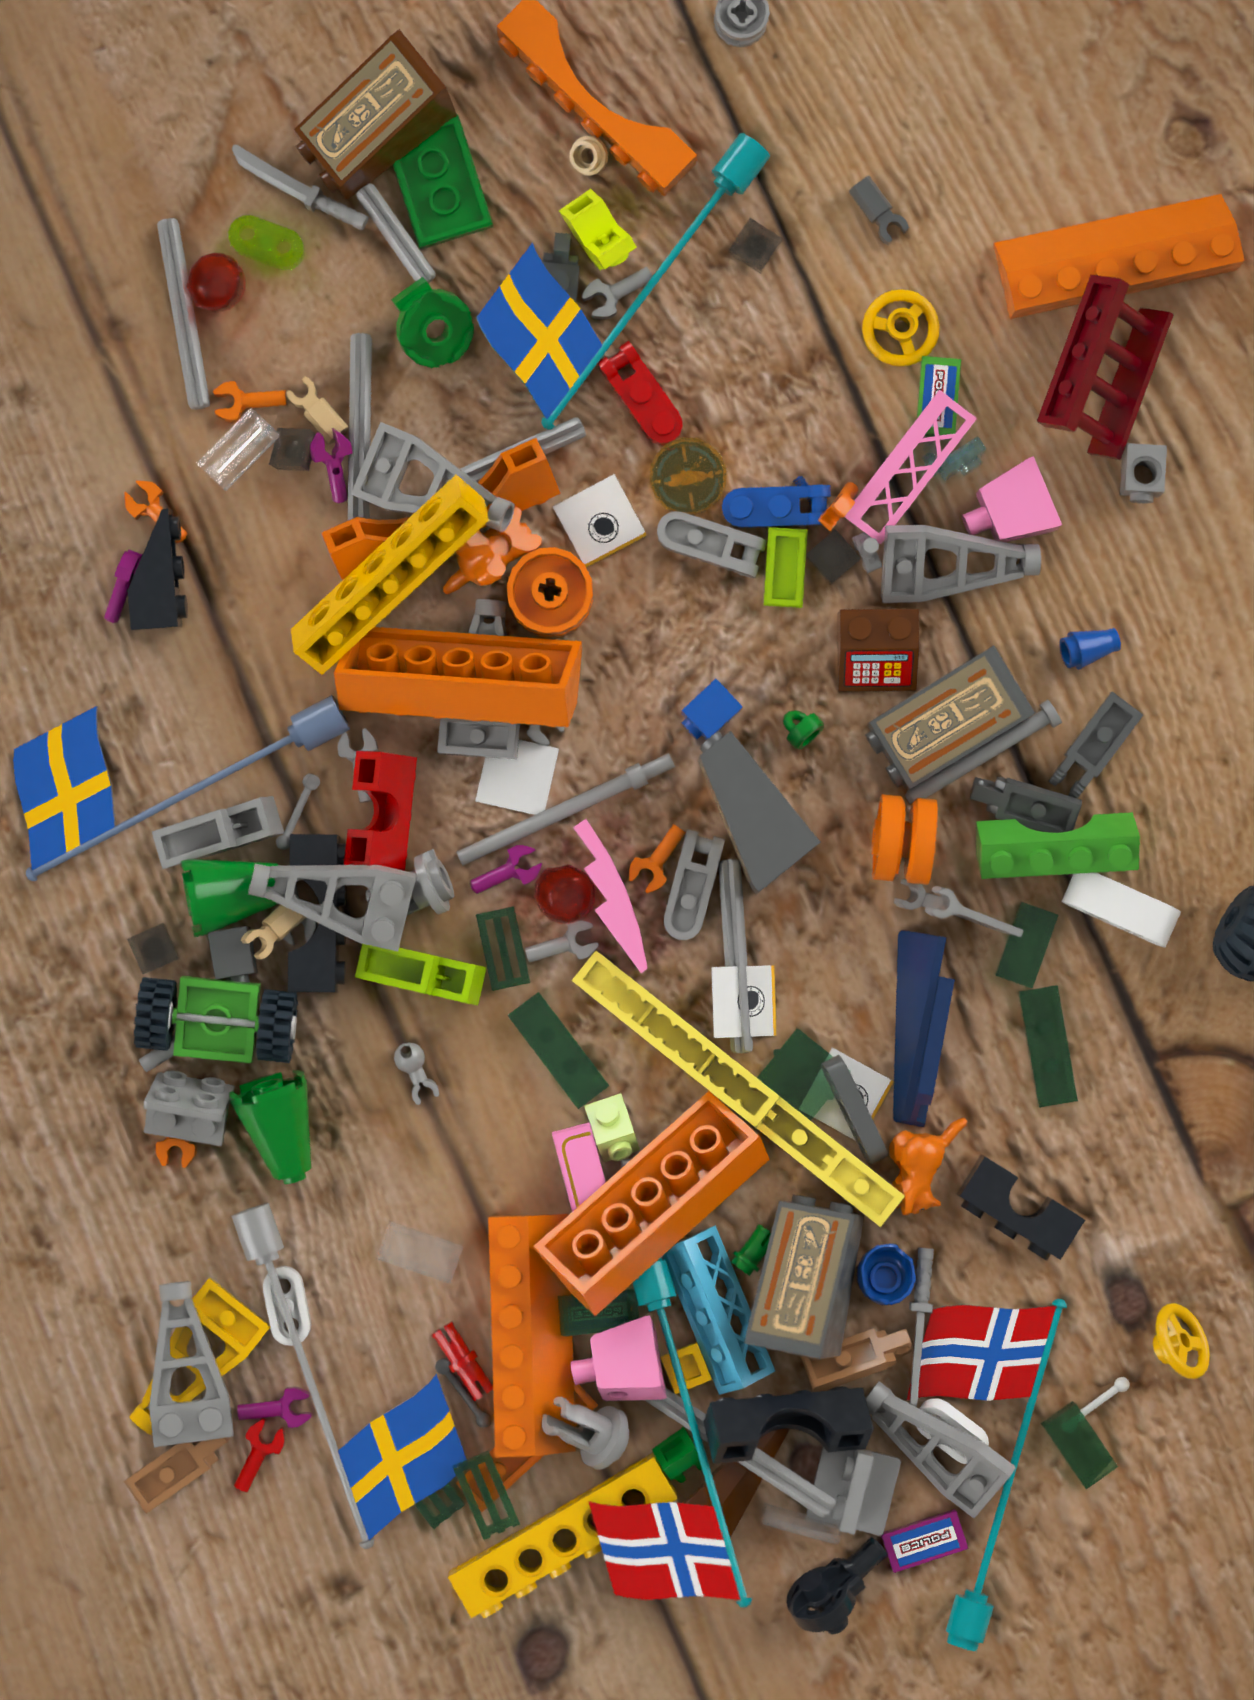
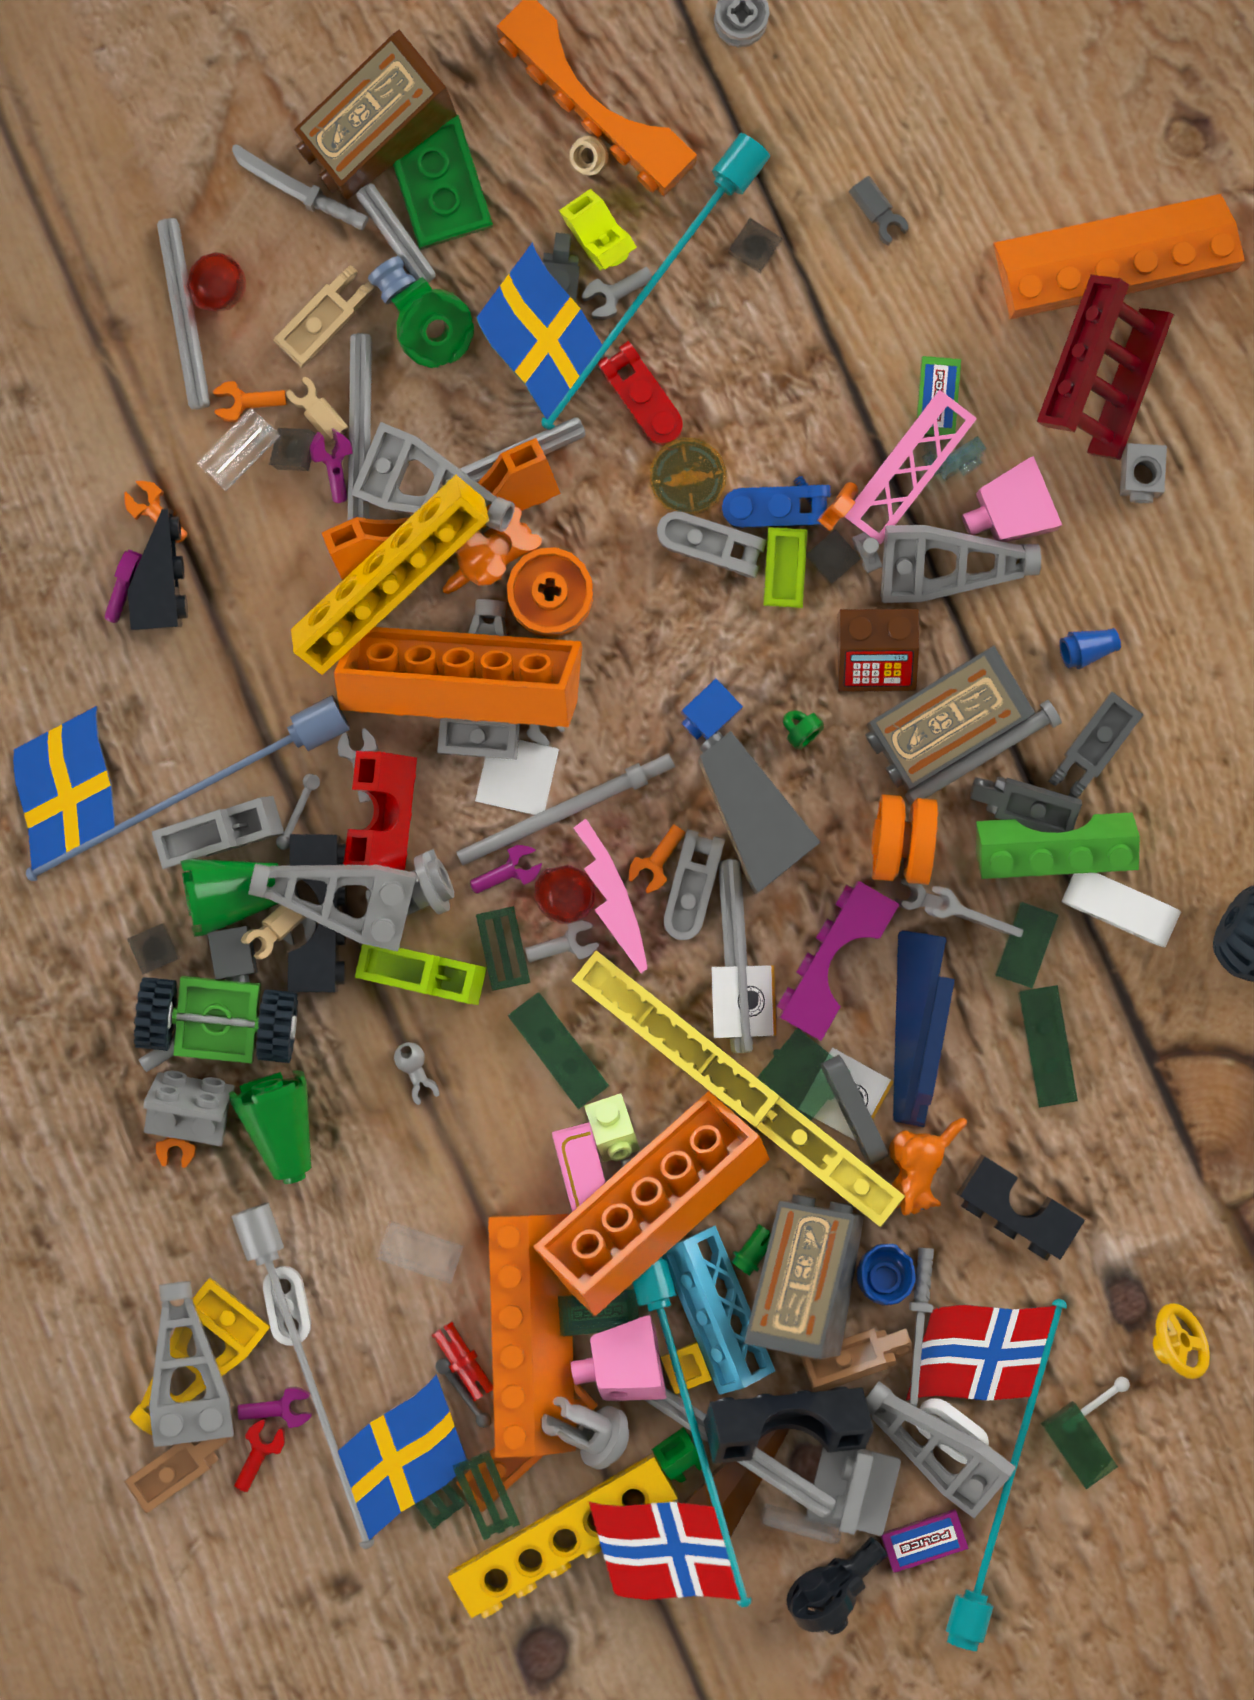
(265, 242): clear neon green plate -> none
(321, 318): none -> tan hinge
(391, 278): none -> sand blue wheel
(599, 520): white sticker -> none
(811, 1003): none -> magenta arch
(910, 316): yellow piece -> none

